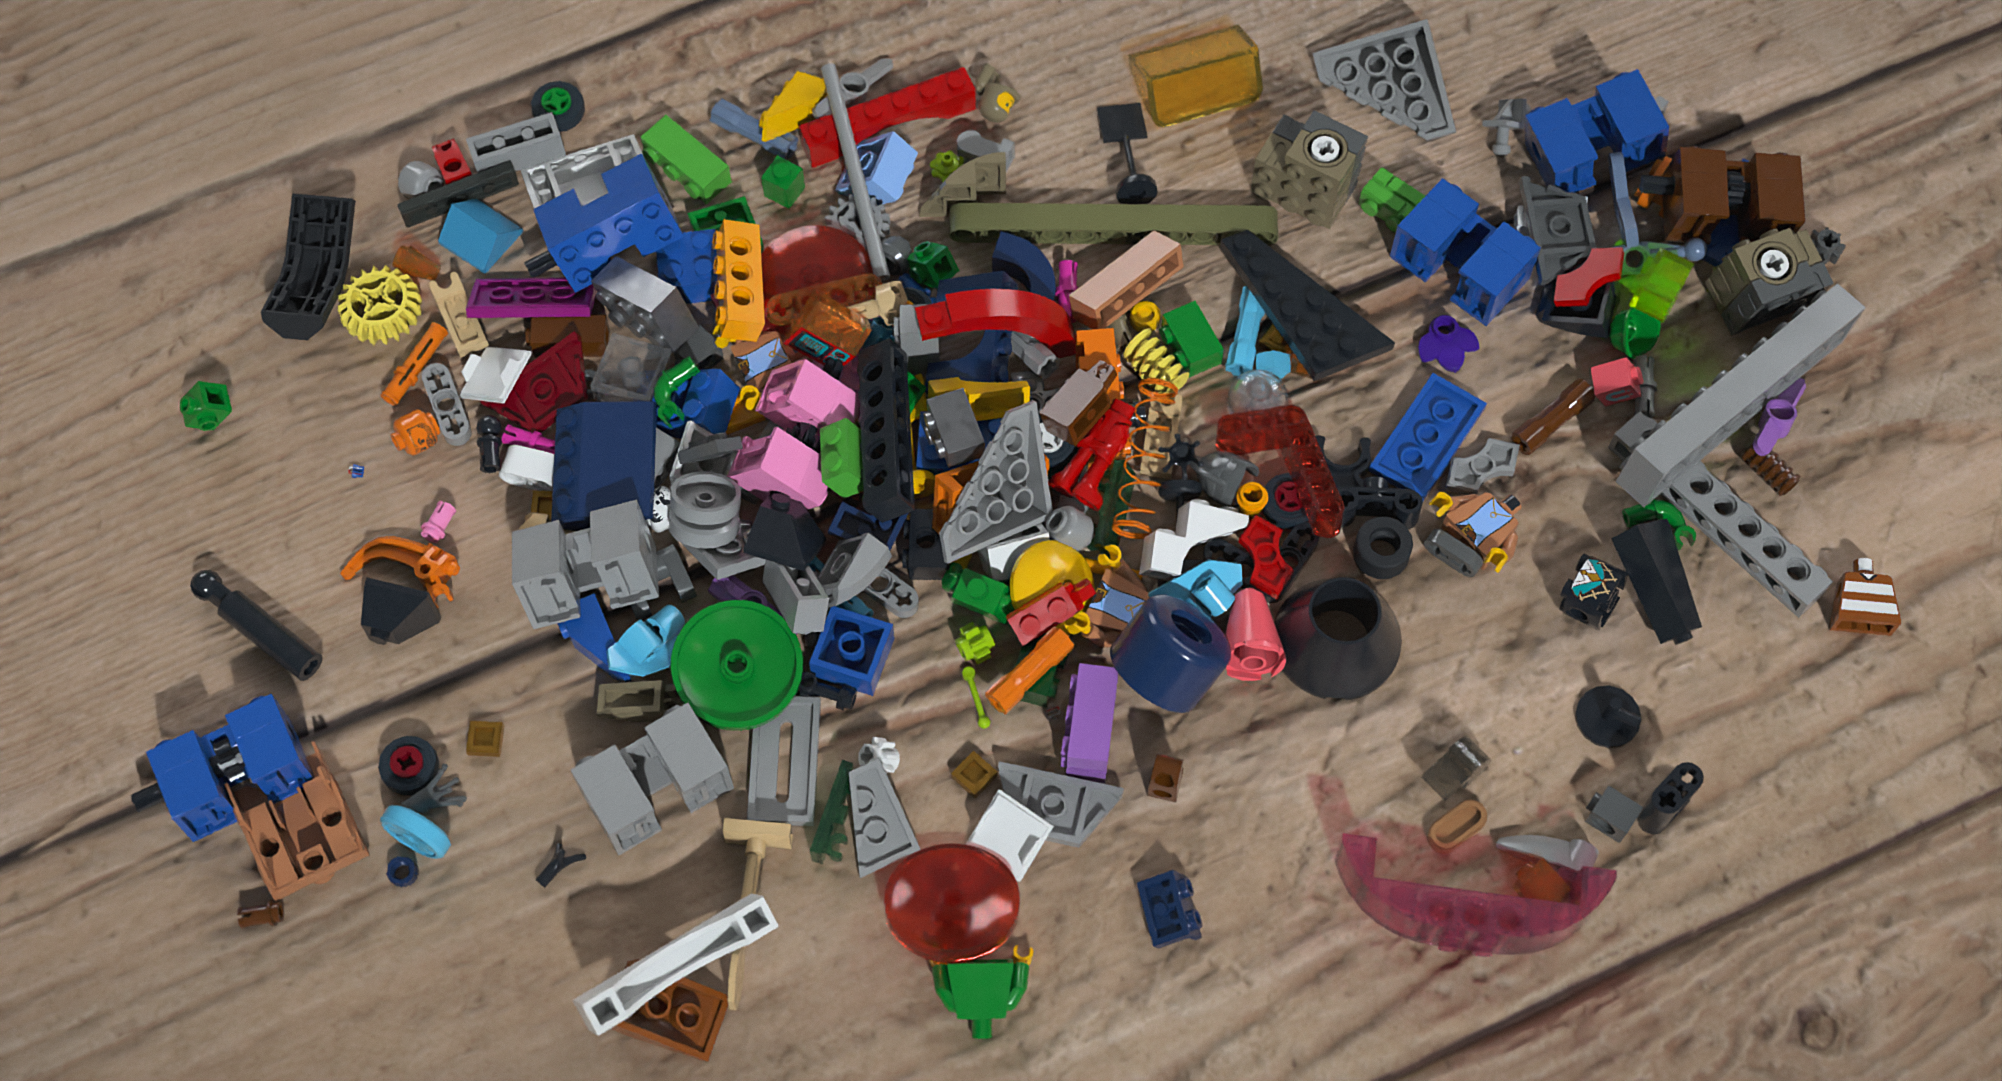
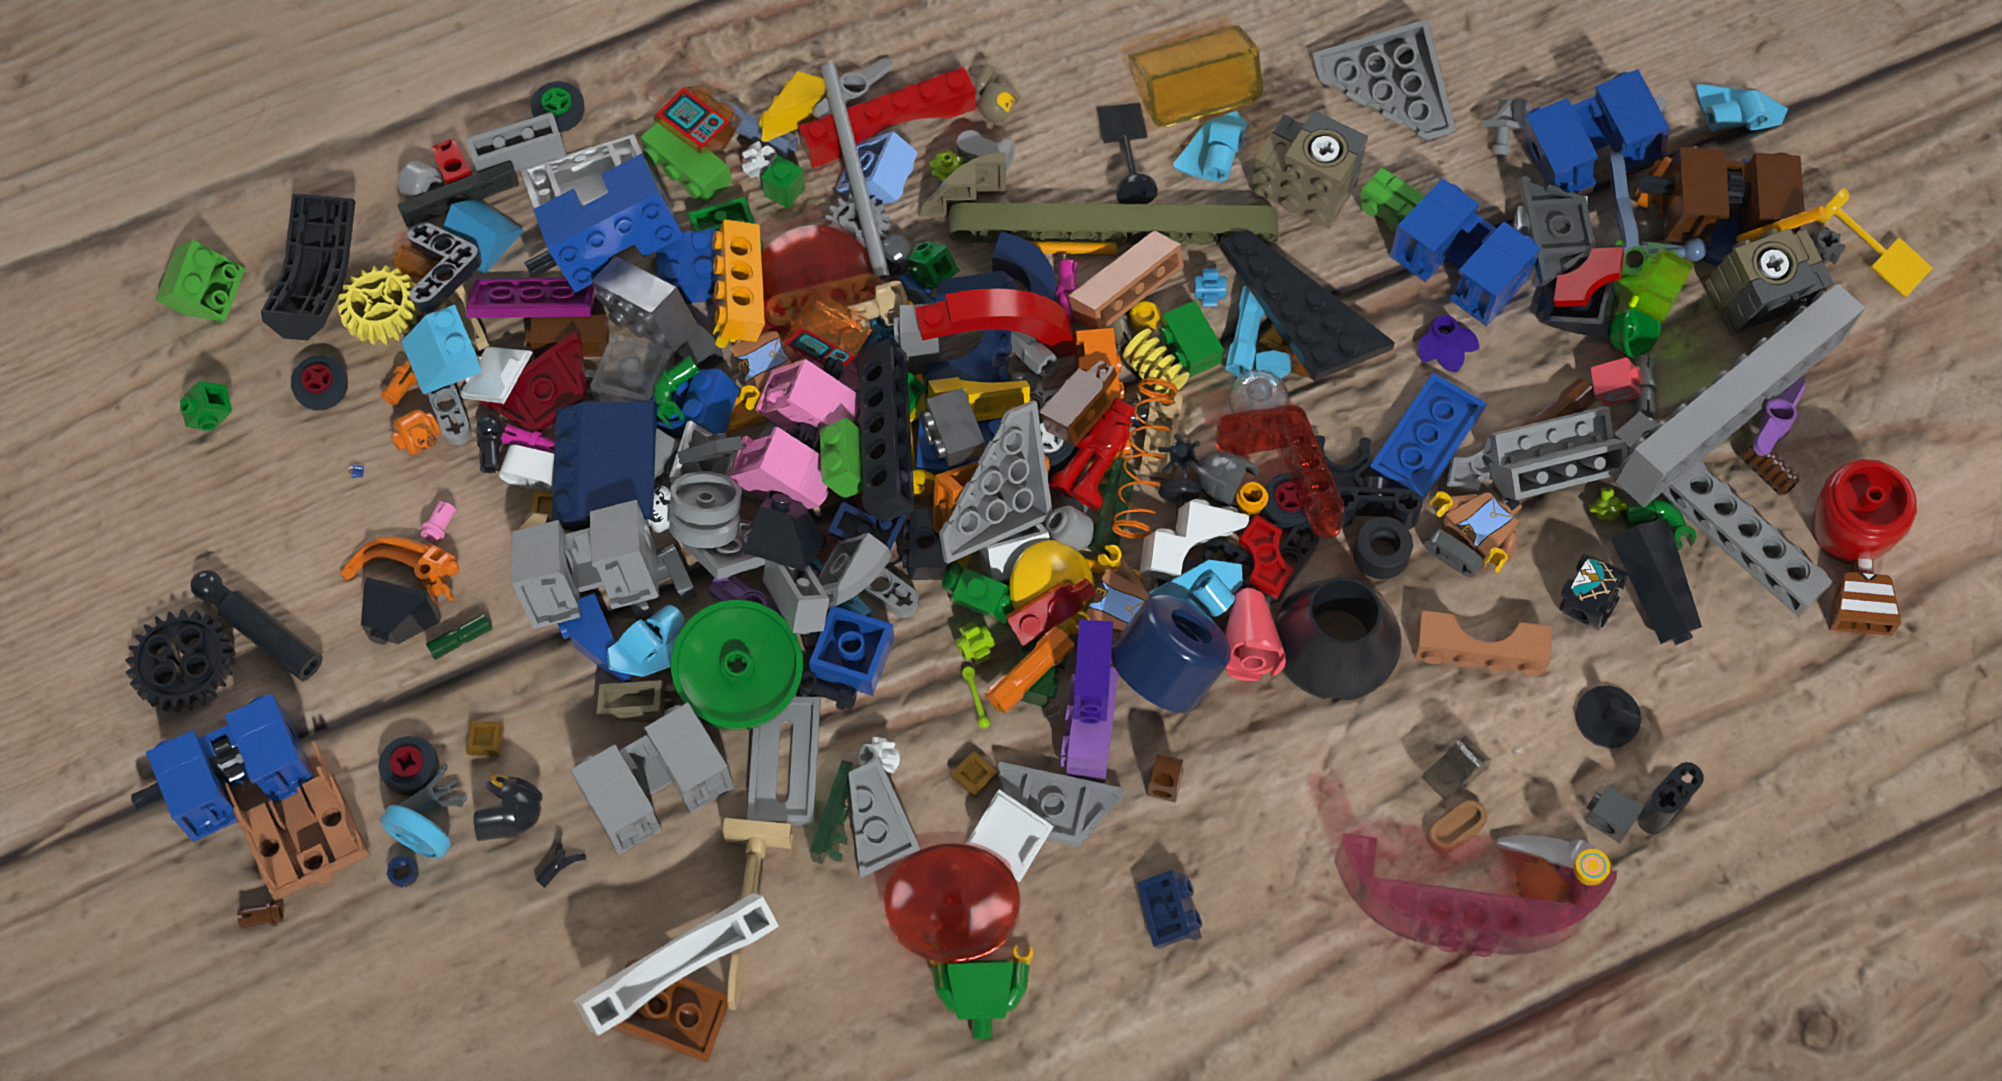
(150, 669): none -> black gear
(200, 282): none -> bright green slope
(322, 372): none -> black wheel
(440, 350): none -> medium azure slope
(459, 260): none -> black beam
(462, 634): none -> dark green piece
(518, 811): none -> black helmet
(699, 119): none -> slope
(757, 159): none -> white gear
(1048, 247): none -> light orange bar
(1093, 671): none -> dark purple window
(1210, 287): none -> dark azure gear
(1213, 148): none -> medium azure panel
(1443, 640): none -> nougat arch
(1556, 454): none -> light grey brick
(1591, 867): none -> yellow tile
(1607, 506): none -> lime plant
(1734, 108): none -> medium azure panel
(1790, 222): none -> light orange bar
(1863, 511): none -> red piece
(1897, 265): none -> yellow piece

